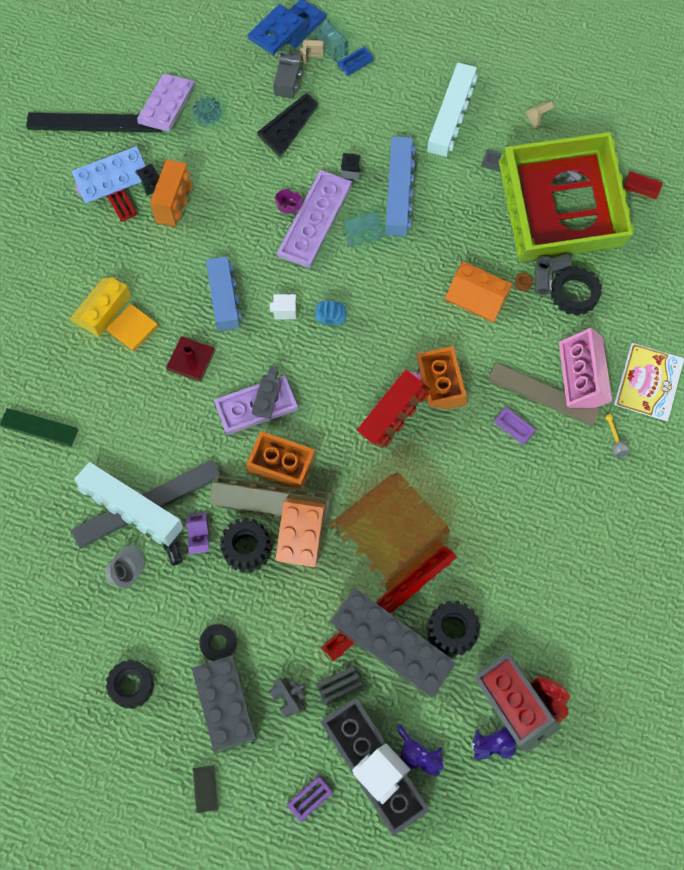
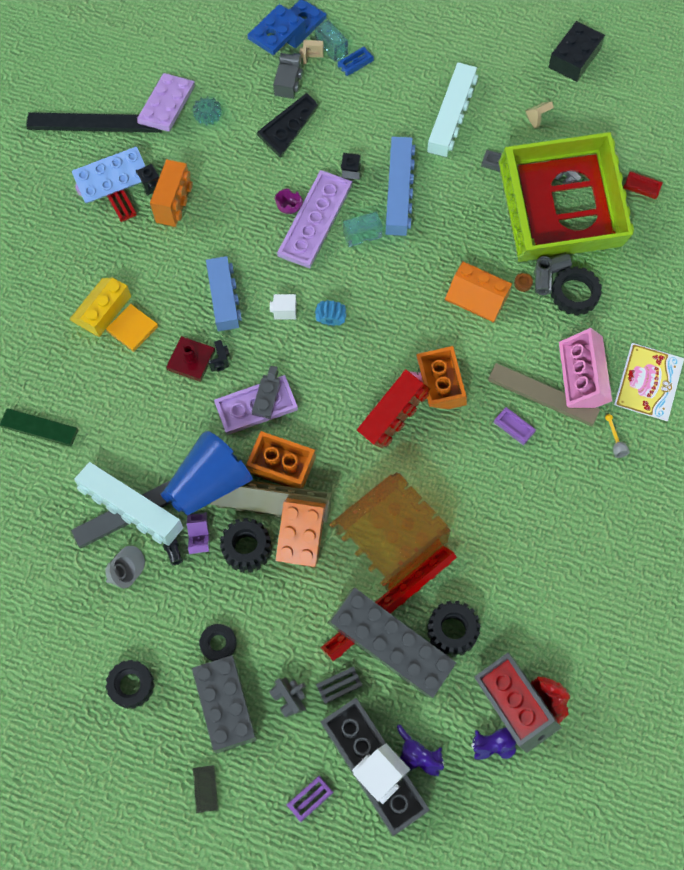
(205, 475): none -> blue cone
(220, 363): none -> black bracket
(576, 51): none -> black brick

